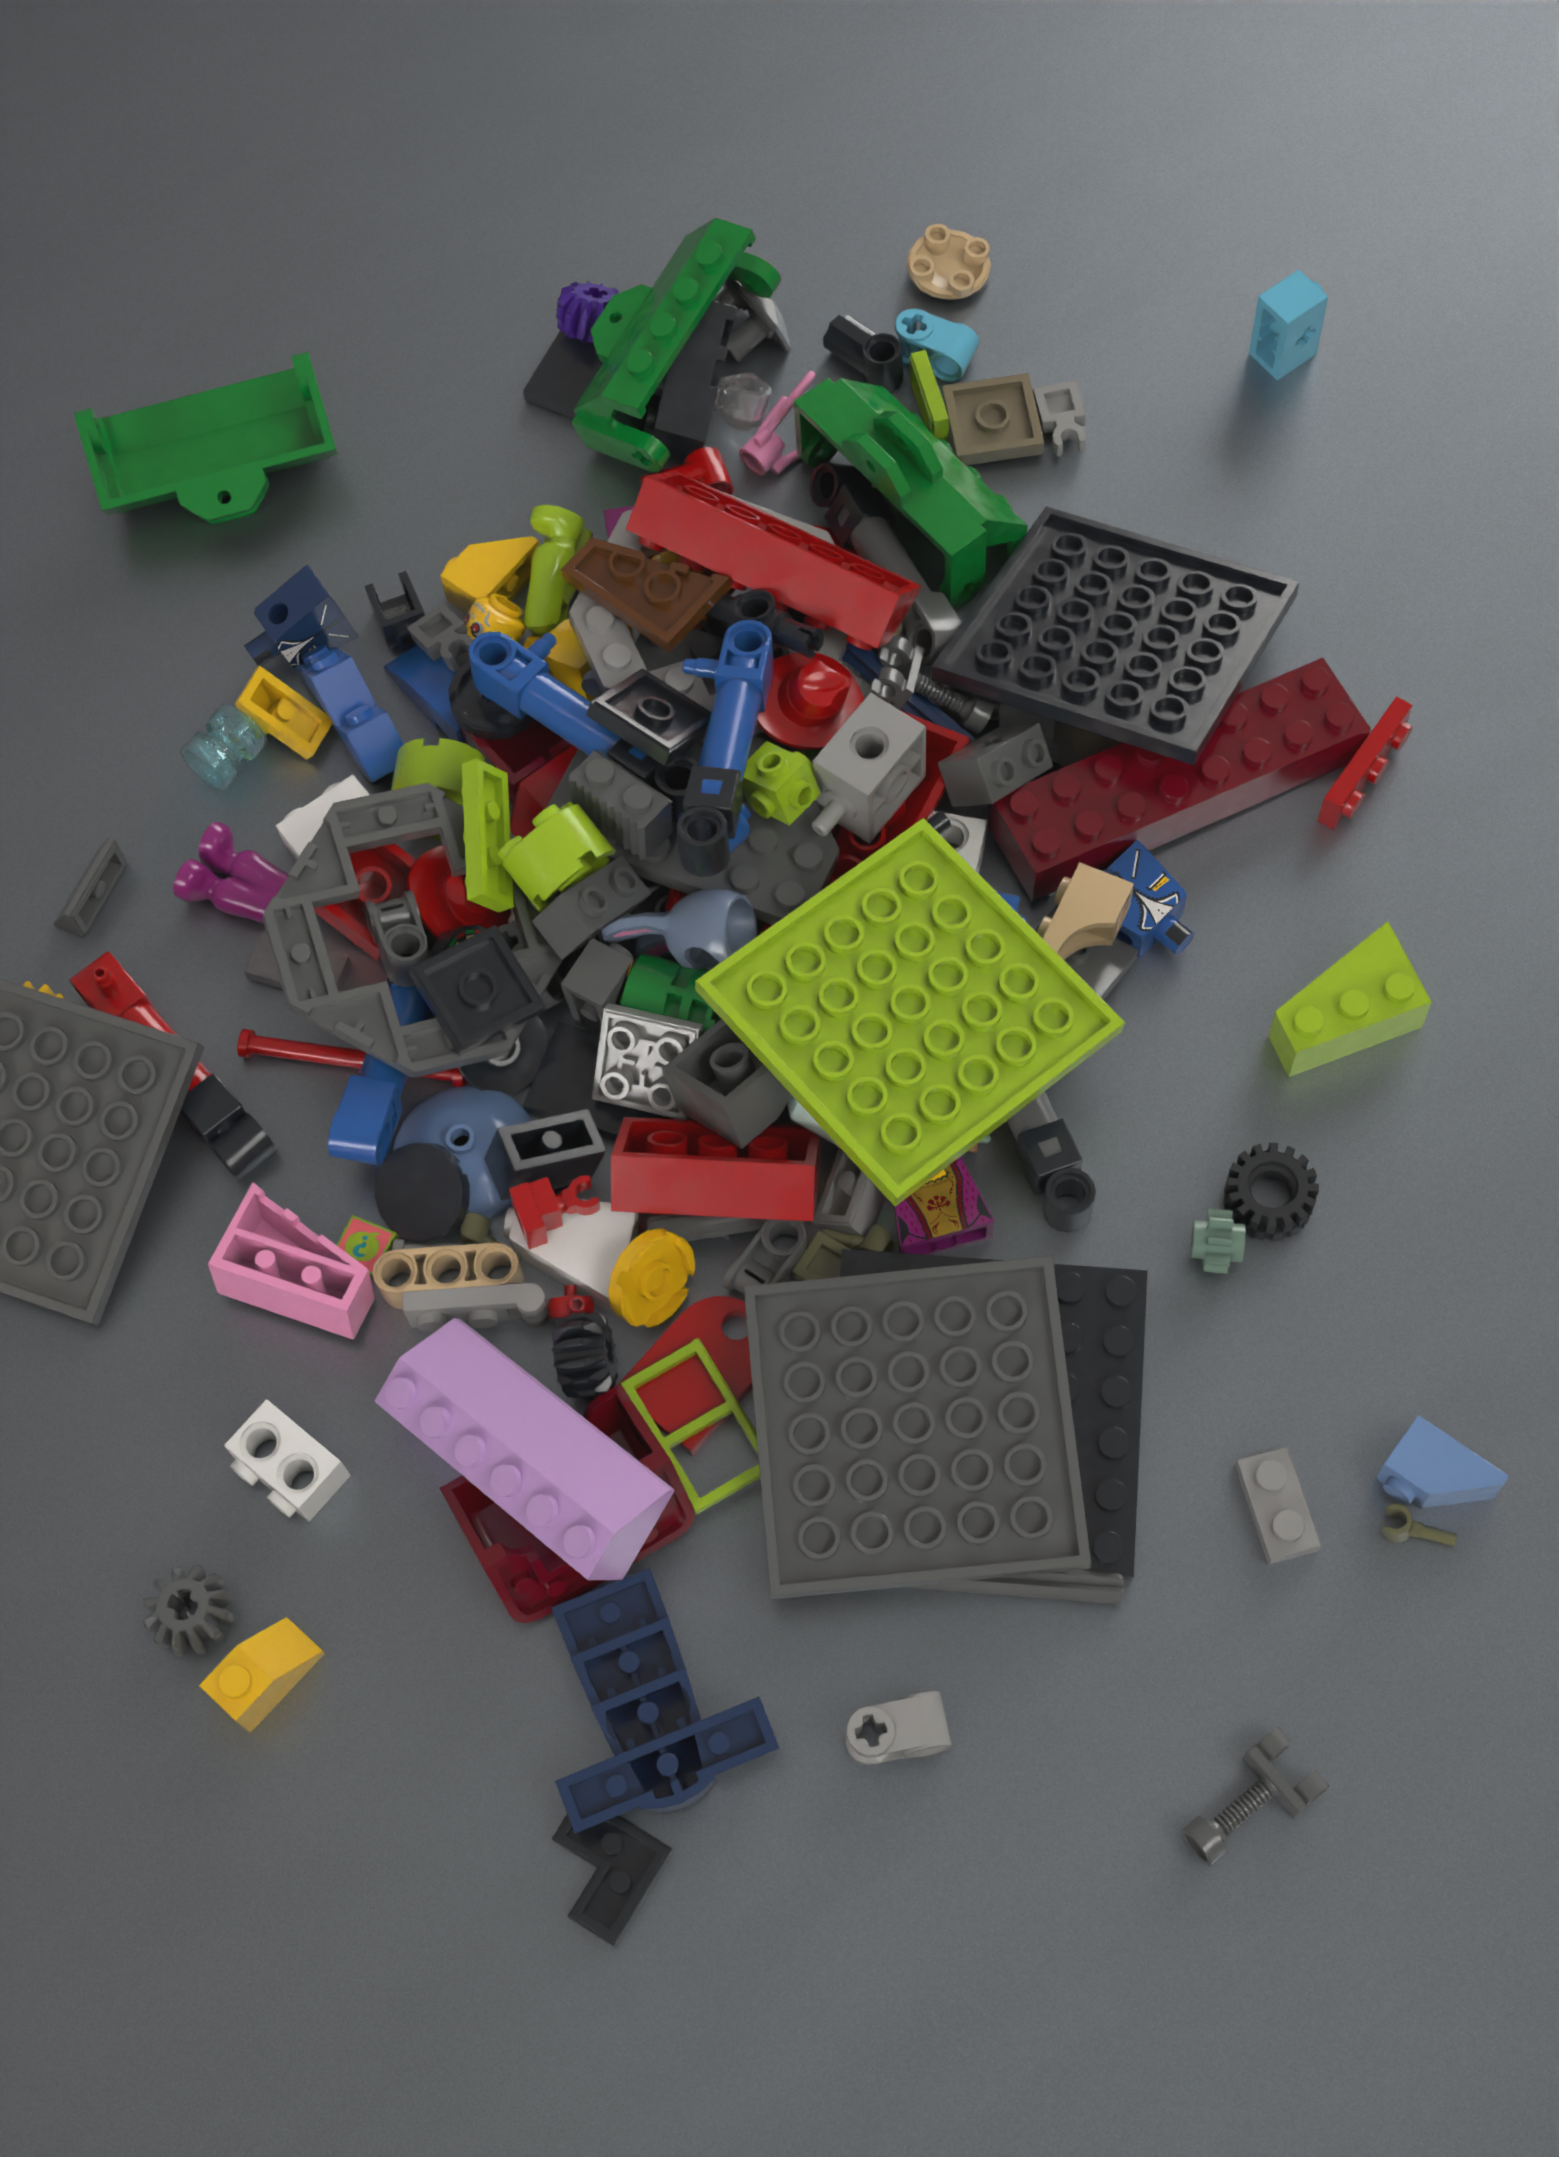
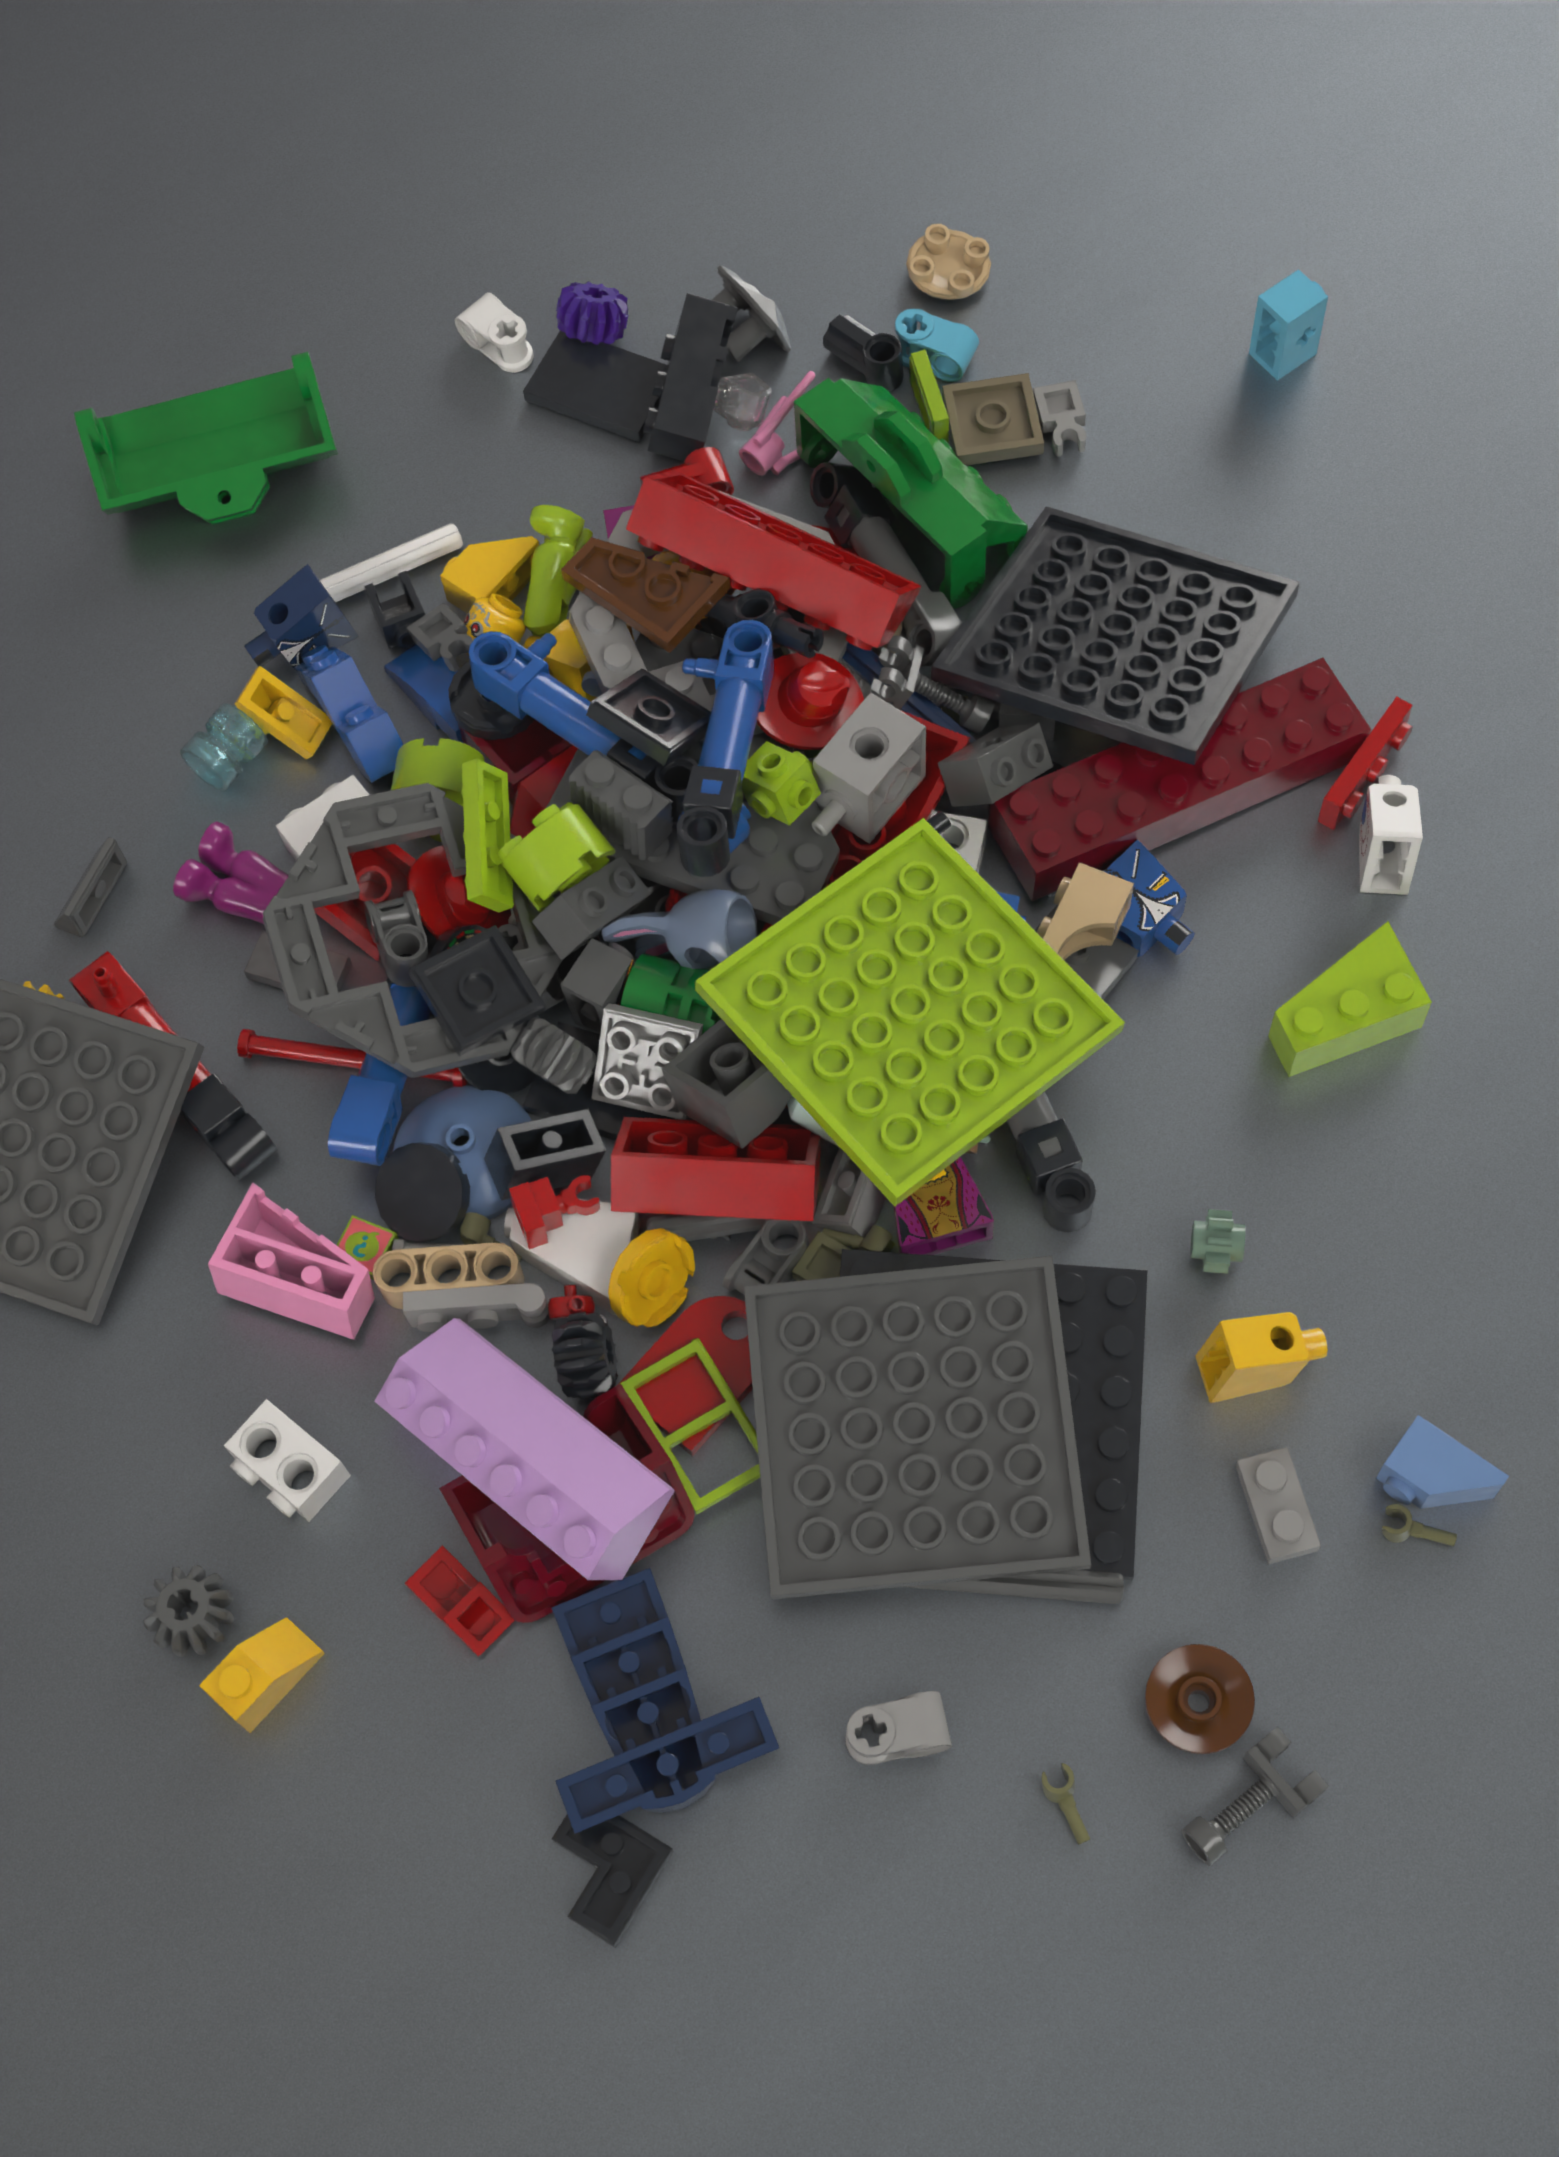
(394, 561): none -> white axle
(460, 1601): none -> red slope
(496, 333): none -> white piece
(554, 1055): none -> dark grey gear
(653, 332): green piece -> none
(1065, 1799): none -> olive hand
(1205, 1672): none -> reddish brown dish
(1256, 1354): none -> yellow torso
(1278, 1165): black tyre -> none
(1394, 815): none -> white torso

